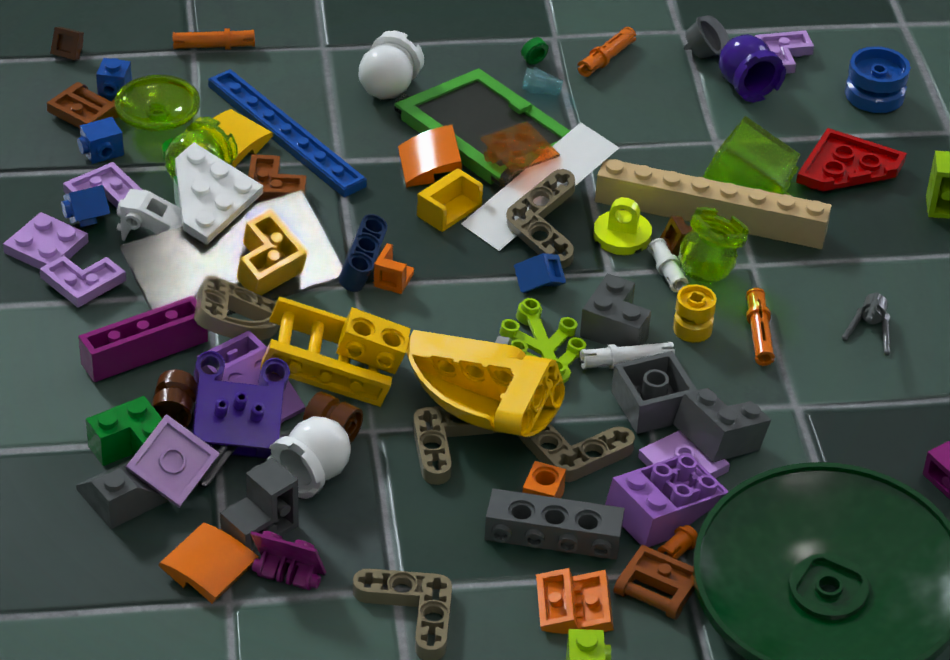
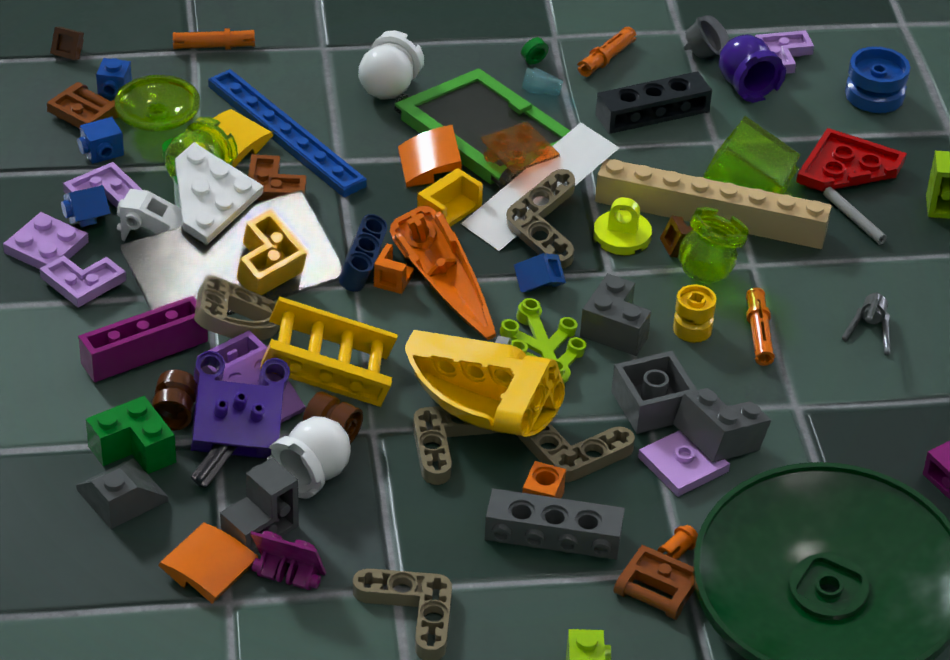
(172, 460): lavender plate -> none
(373, 340): yellow brick -> none
(439, 257): none -> orange piece
(574, 601): orange slope -> none
(613, 355): white pin -> none
(653, 102): none -> black brick
(664, 497): medium lavender slope -> none
(667, 264): white pin -> none
(857, 217): none -> light grey piece

